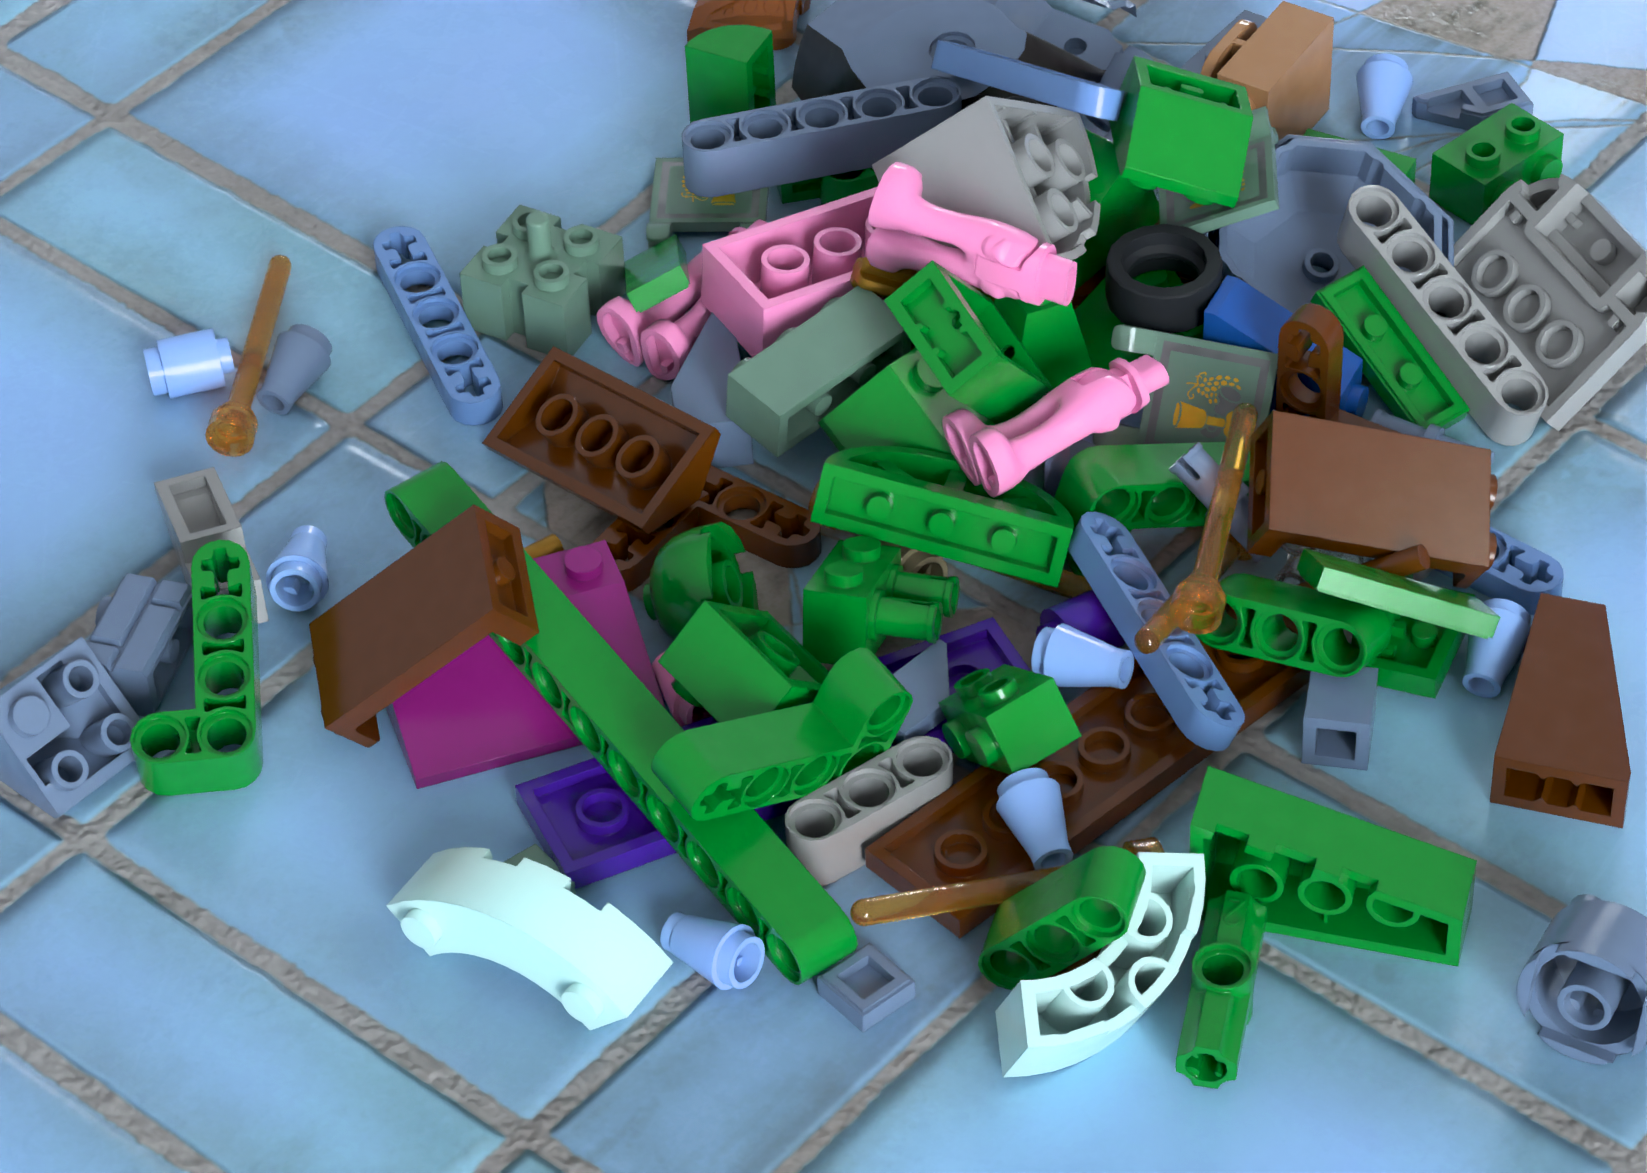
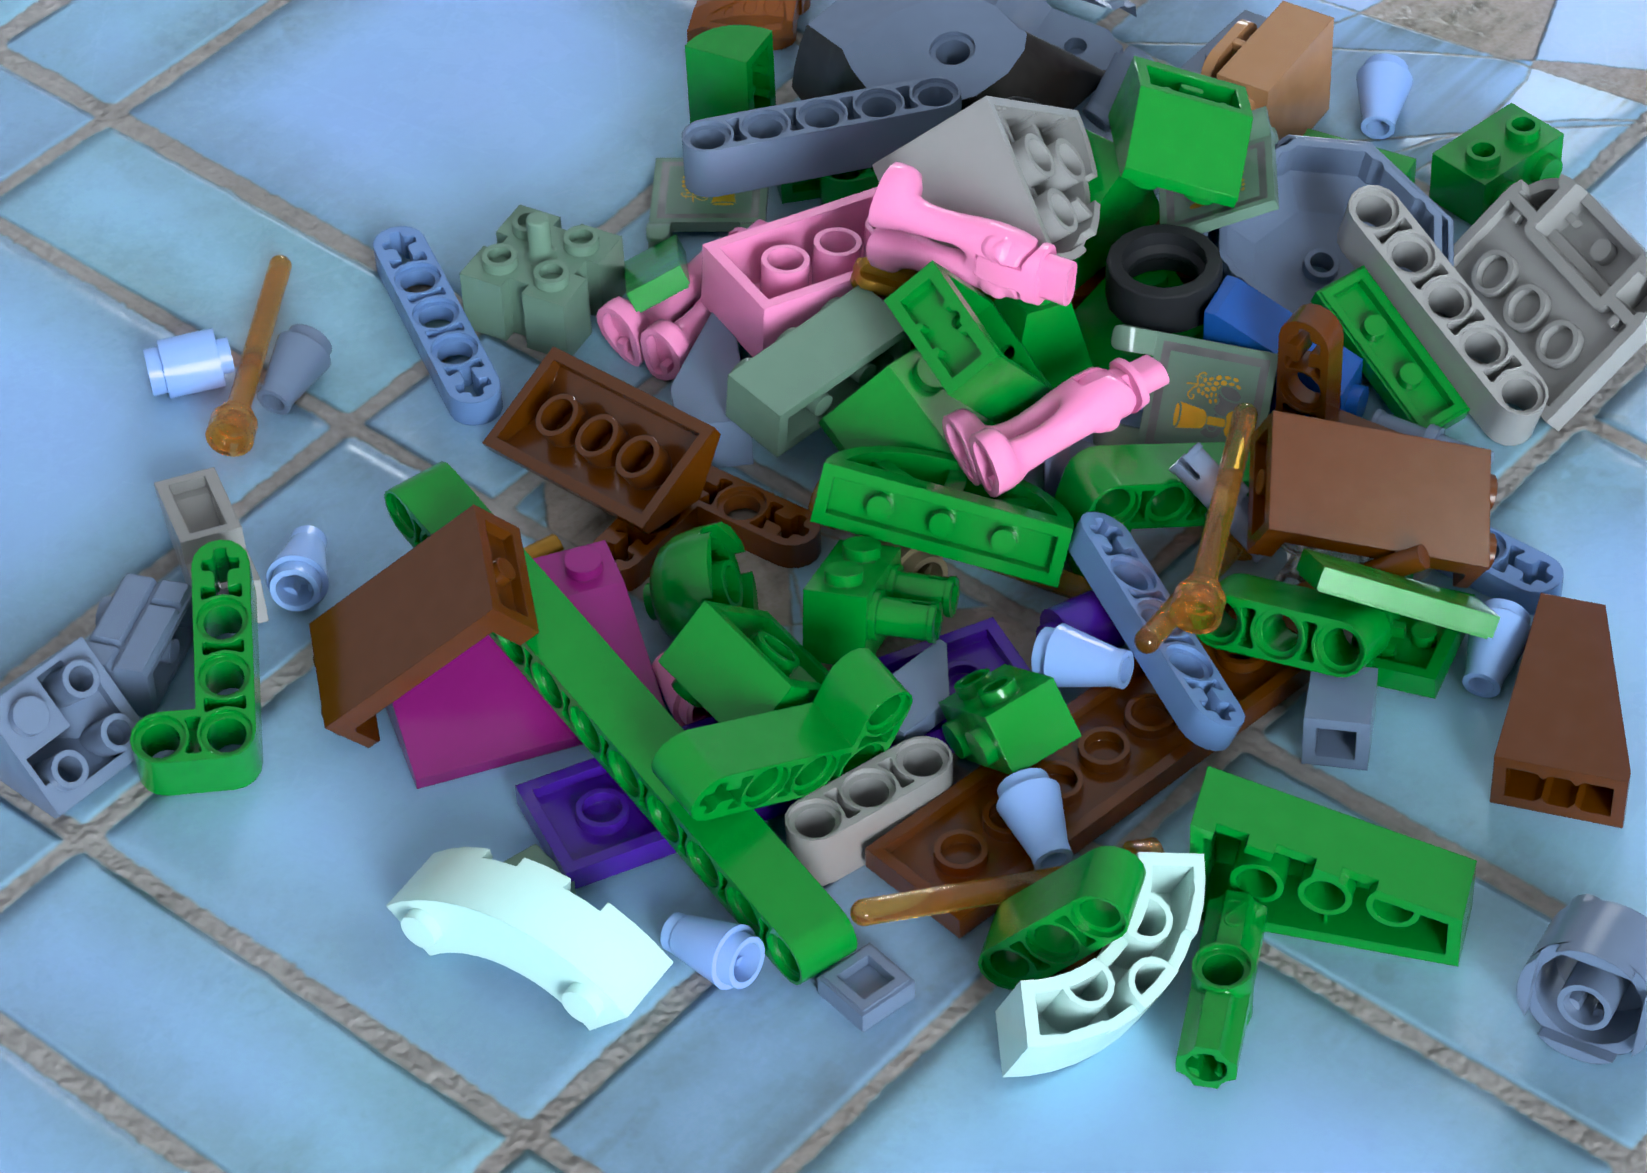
(1028, 80): medium blue beam -> none
(1470, 102): sand blue tile -> none

